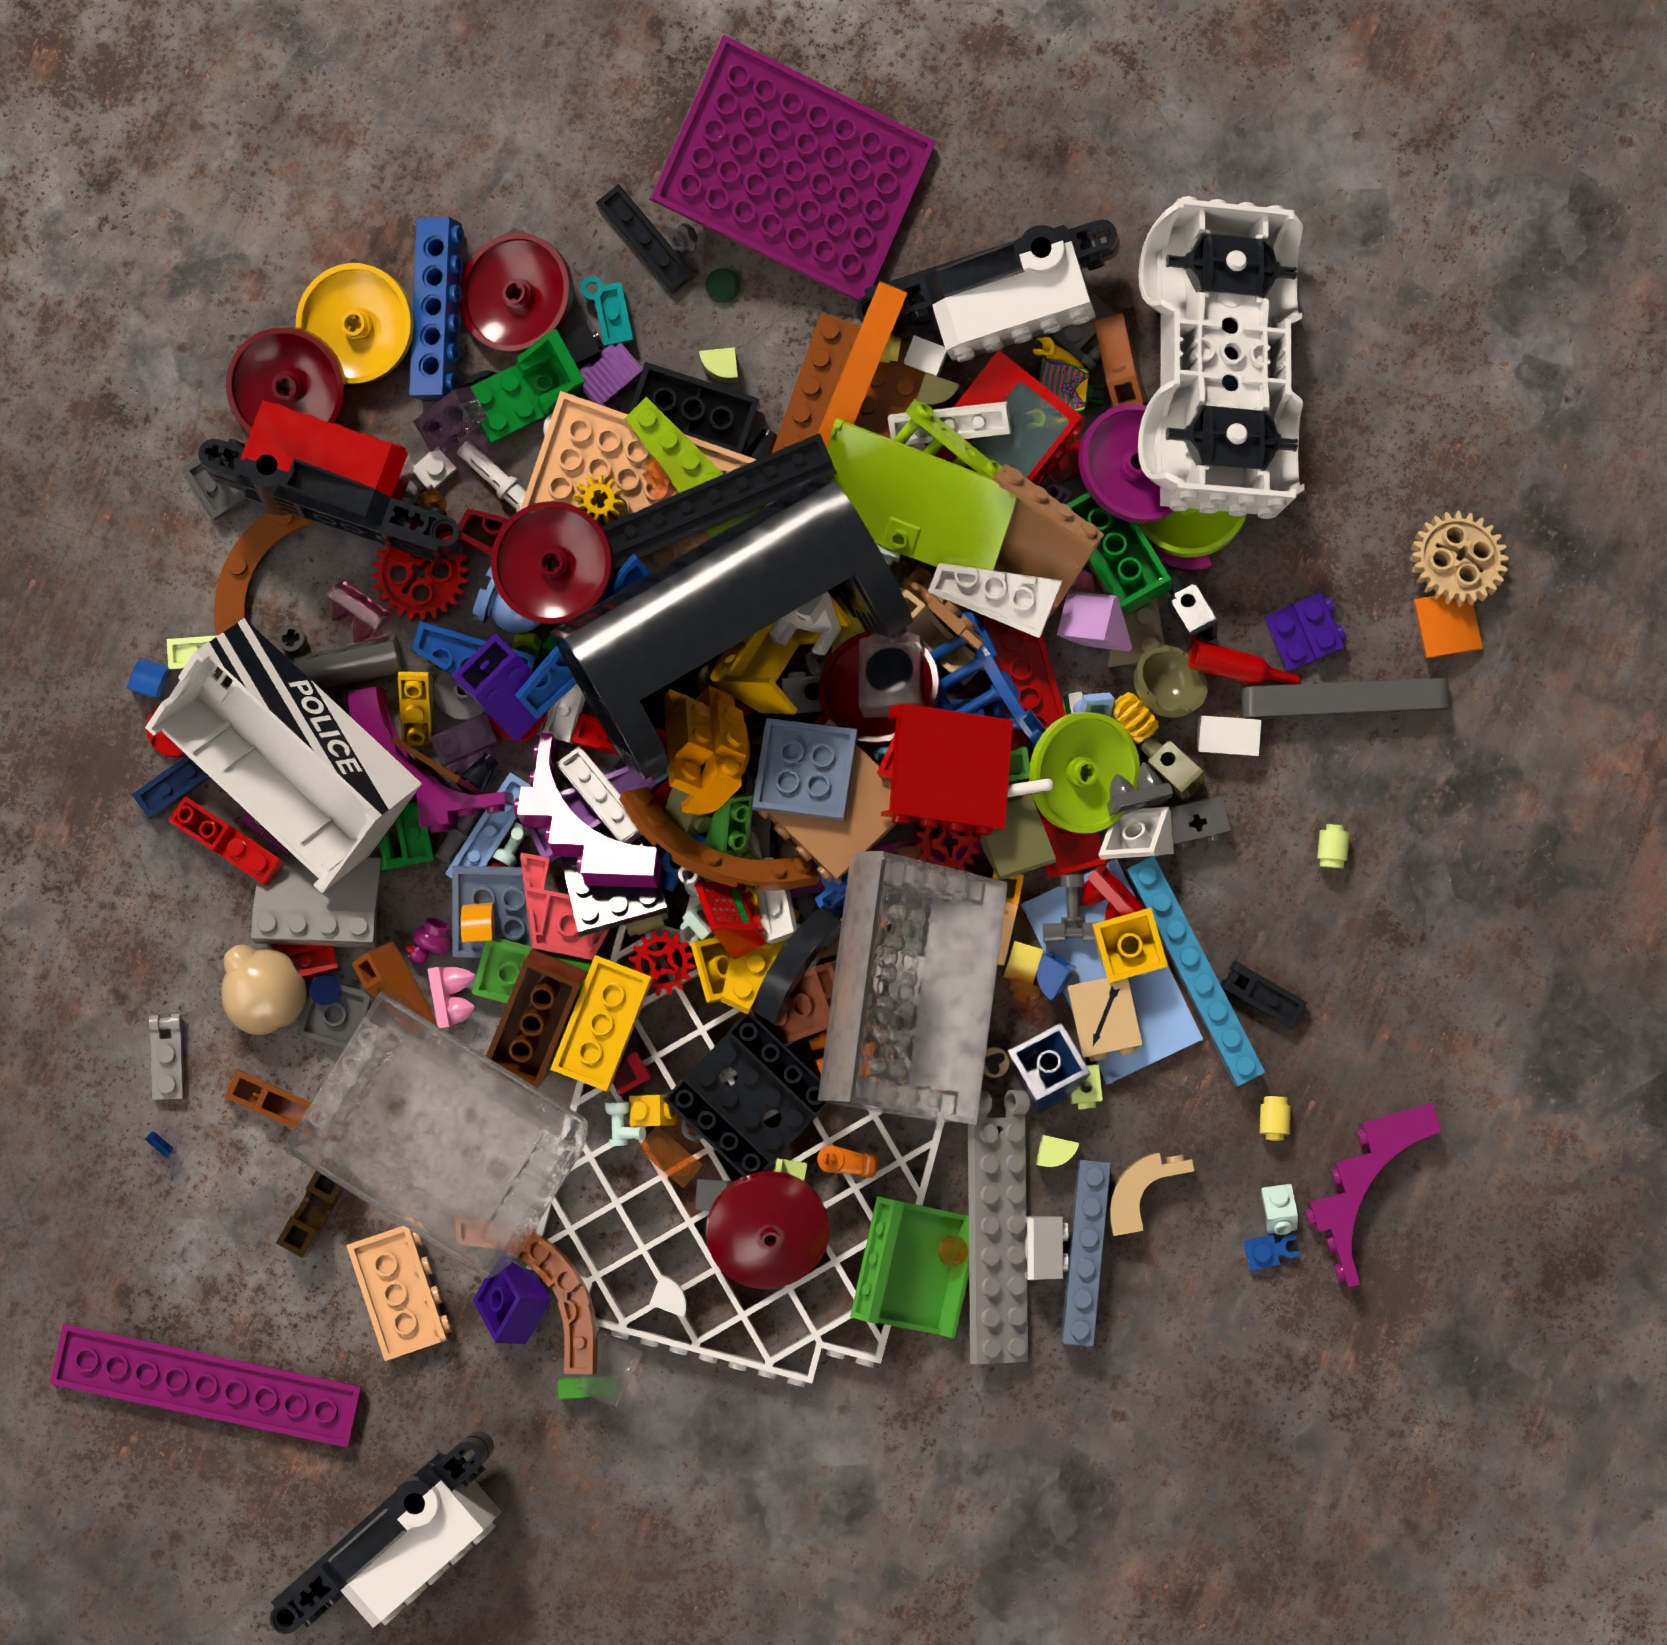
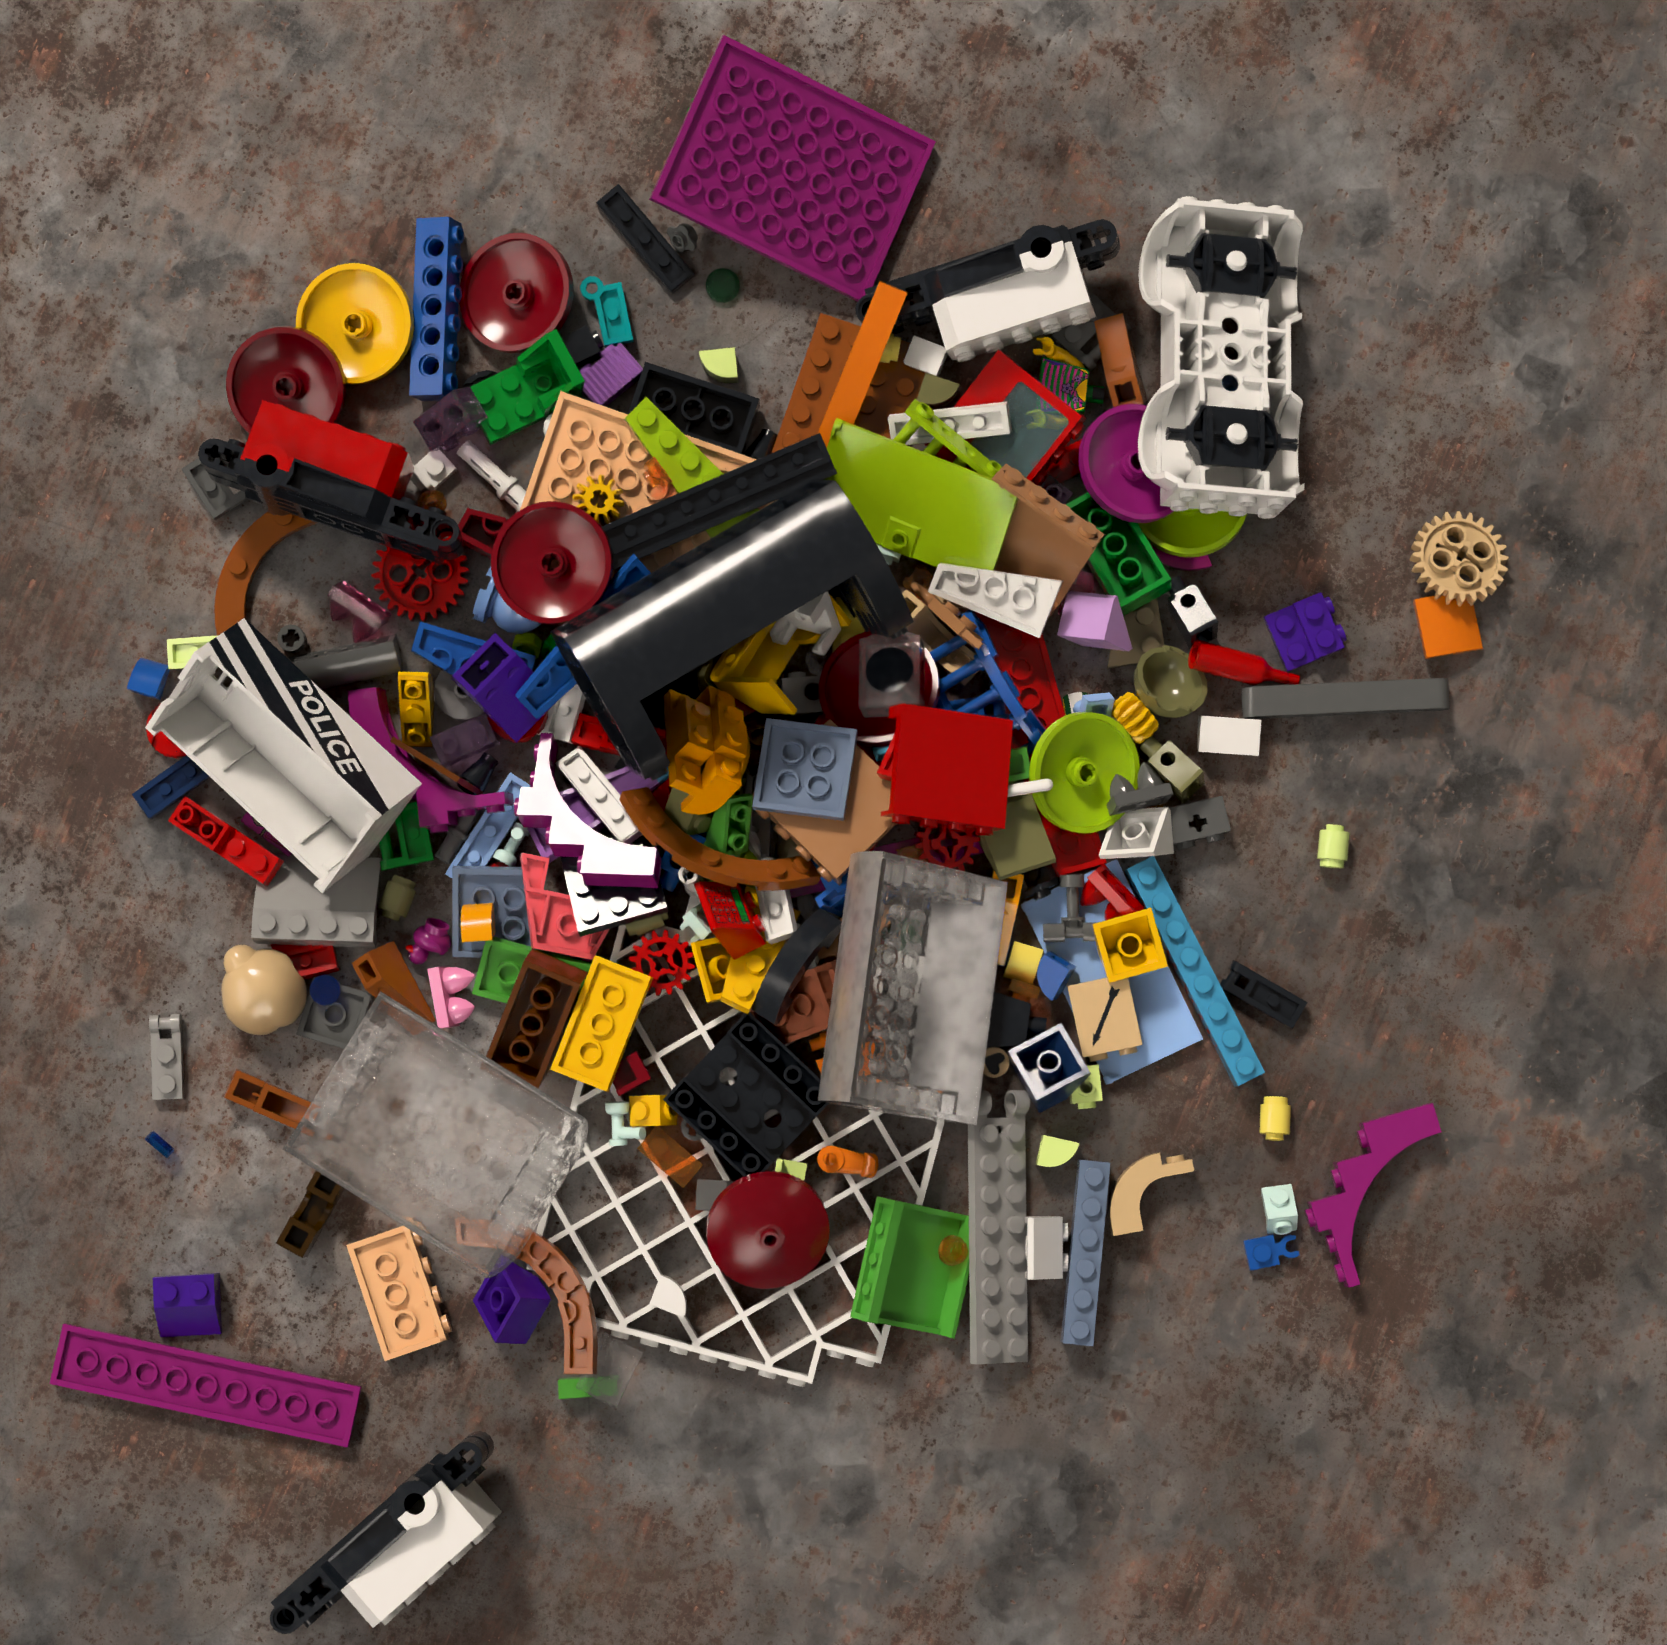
(187, 1304): none -> dark purple slope
(397, 898): none -> olive brick
(1012, 1022): none -> black torso
(1039, 882): none -> black bracket

